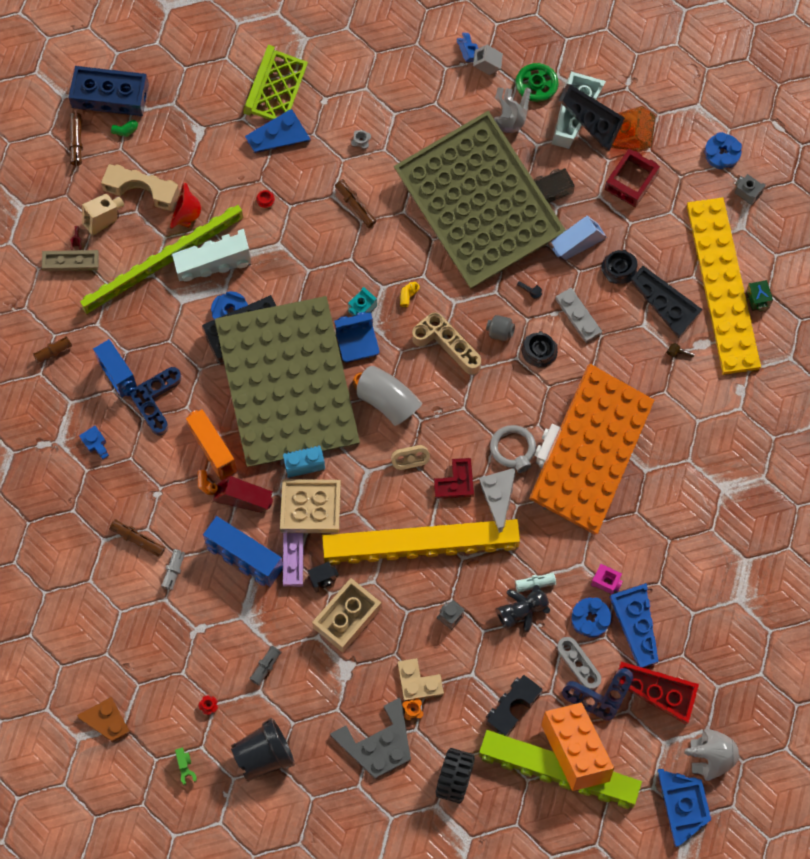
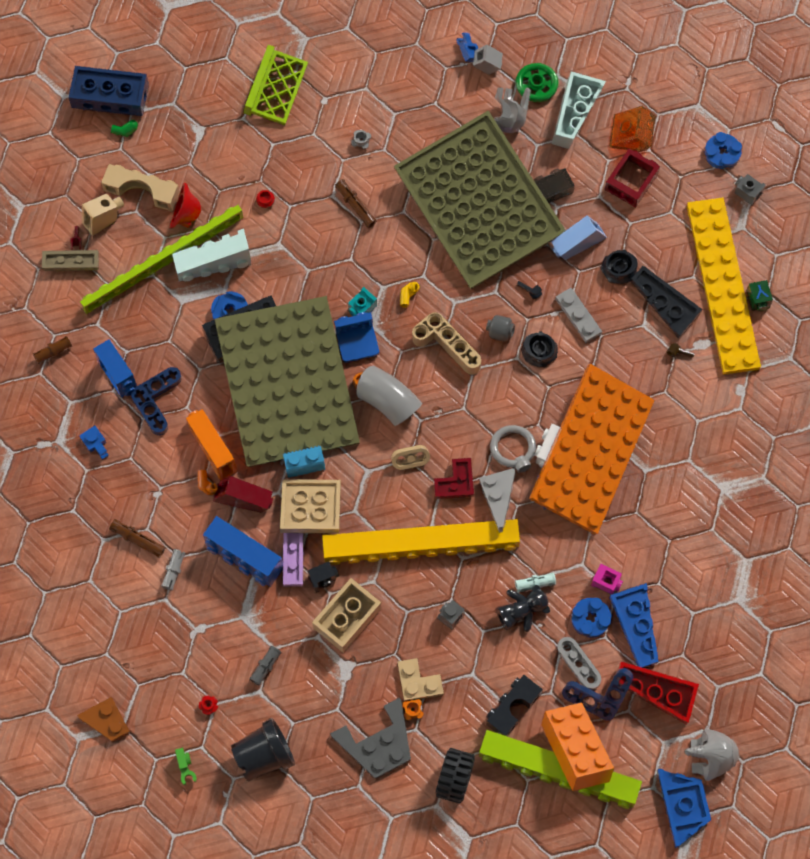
(75, 137): reddish brown pin -> none
(278, 132): blue wing -> none
(592, 115): black wing -> none

